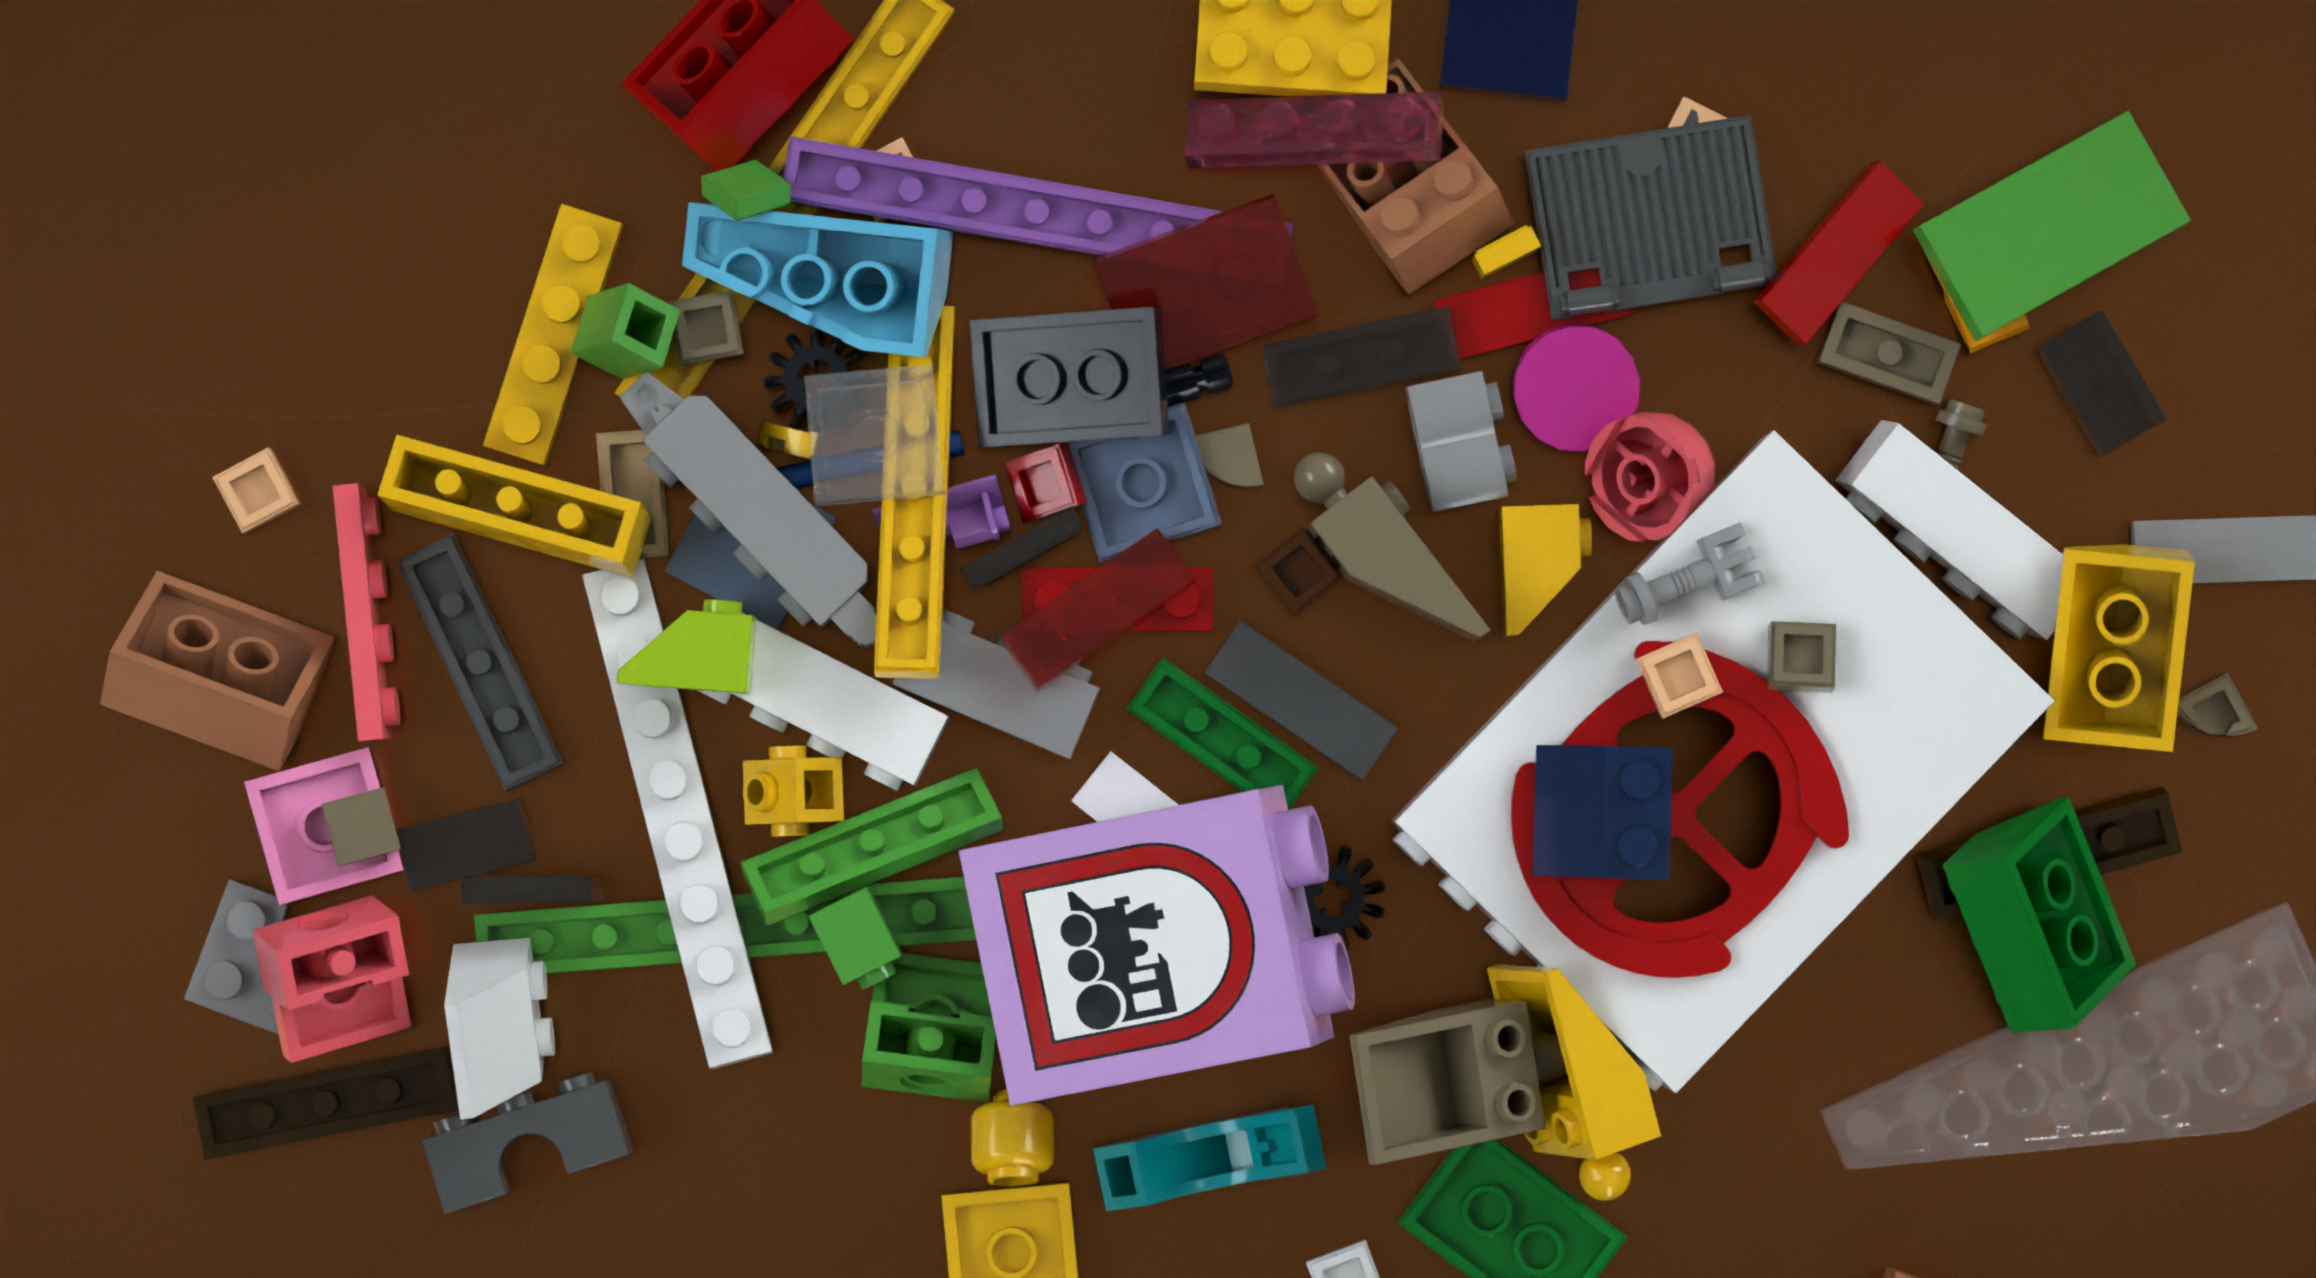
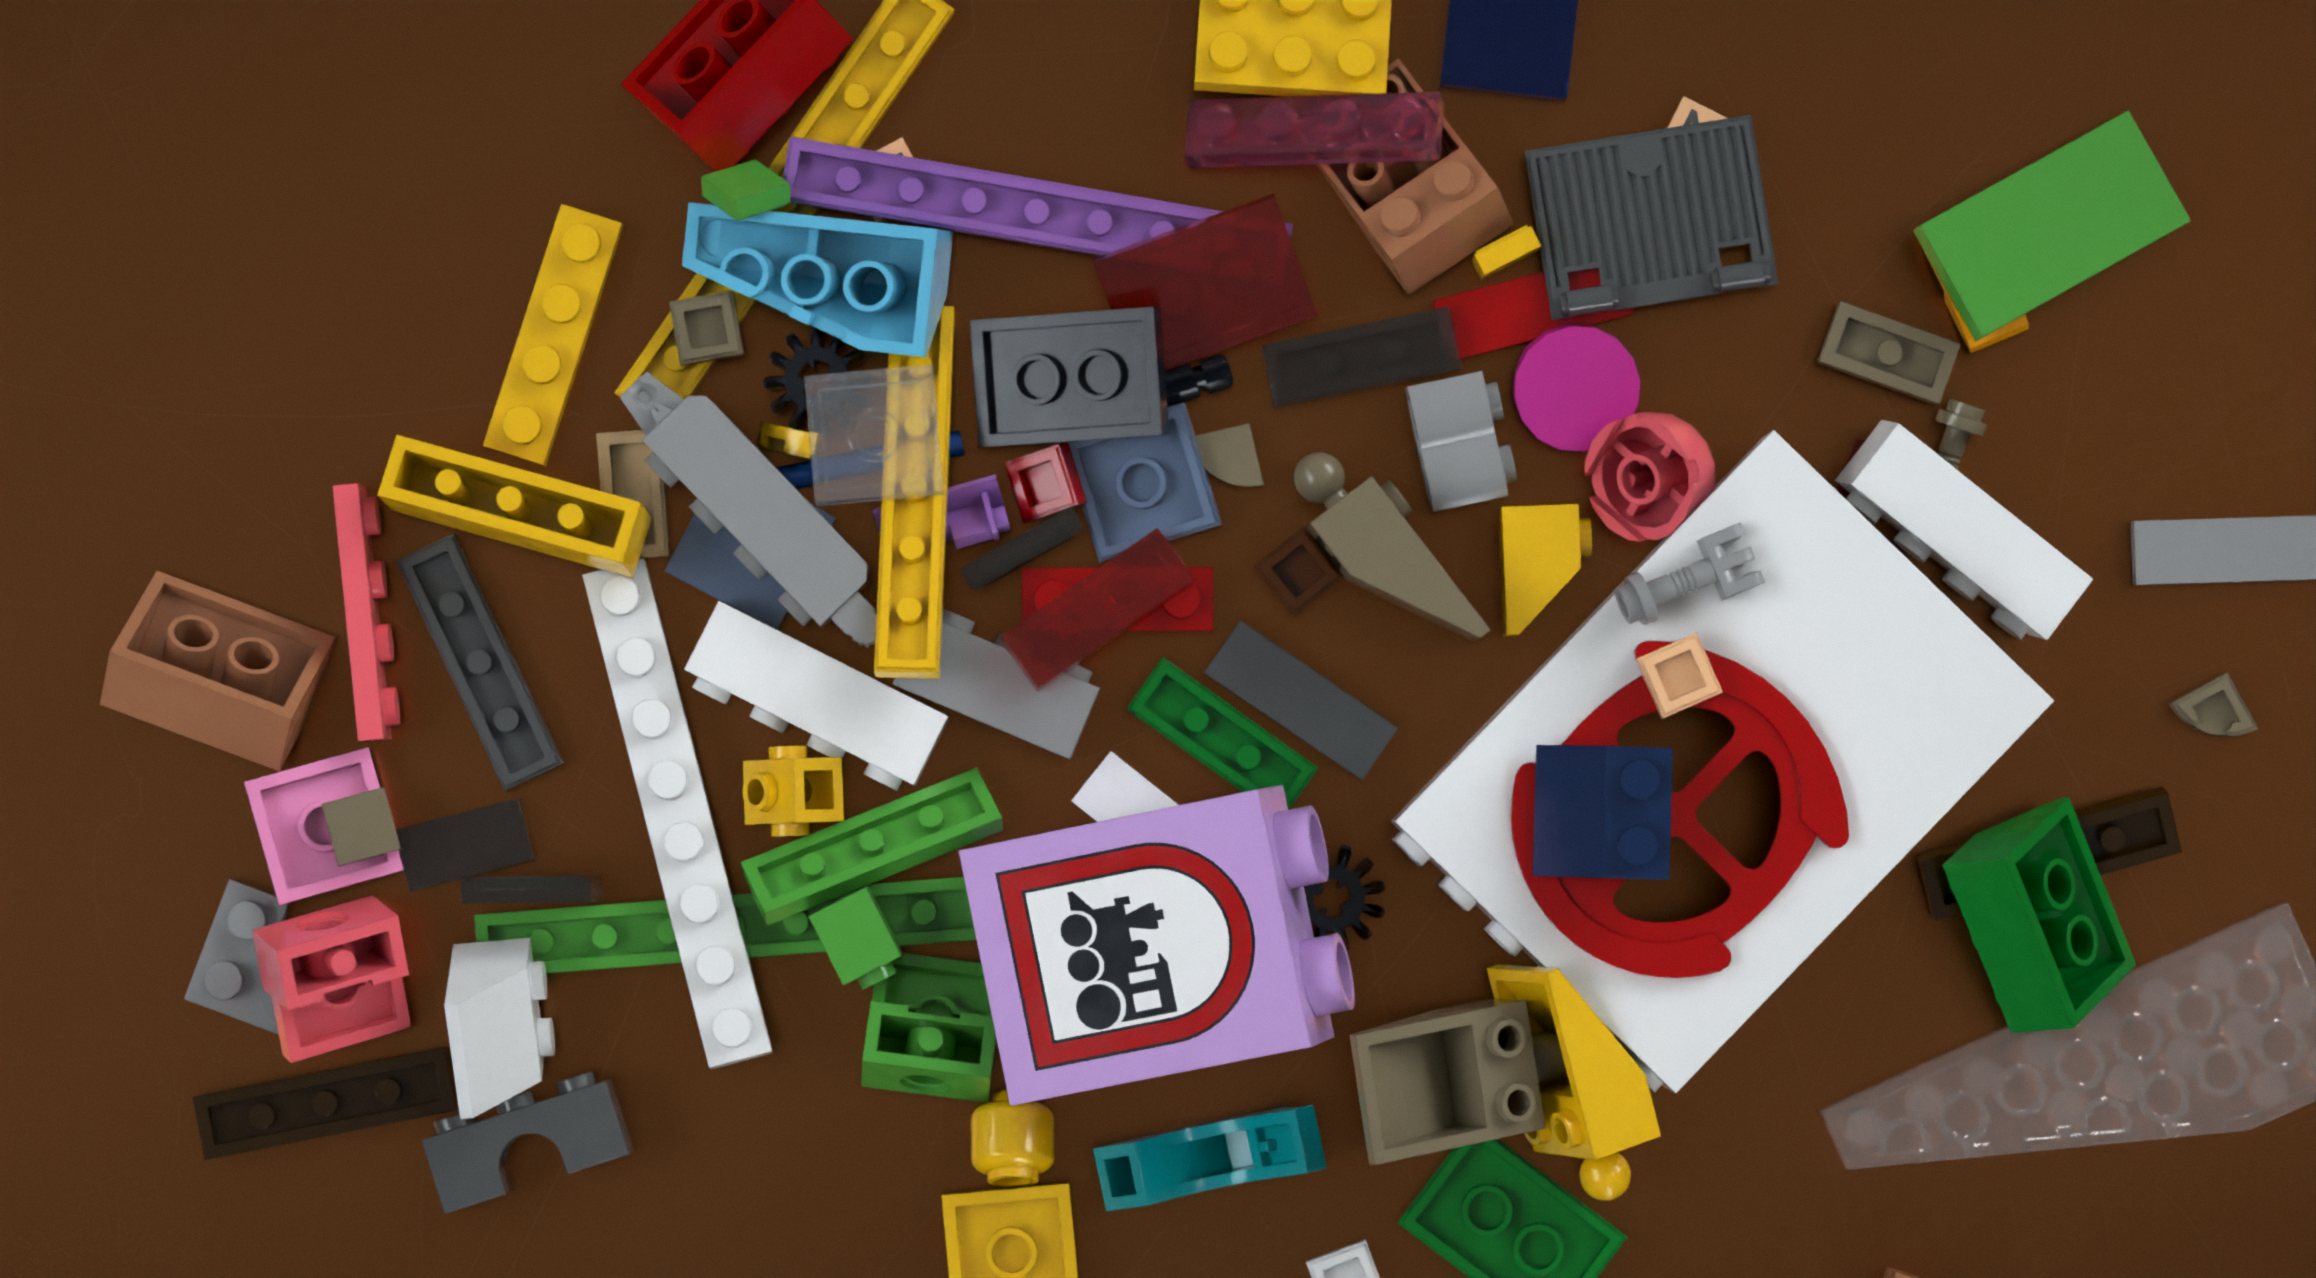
(256, 490): light nougat tile -> none
(625, 331): bright green brick -> none
(698, 652): lime slope -> none
(1801, 656): dark tan tile -> none
(1838, 253): red tile -> none
(2101, 383): clear smoke panel -> none
(2119, 646): yellow slope -> none

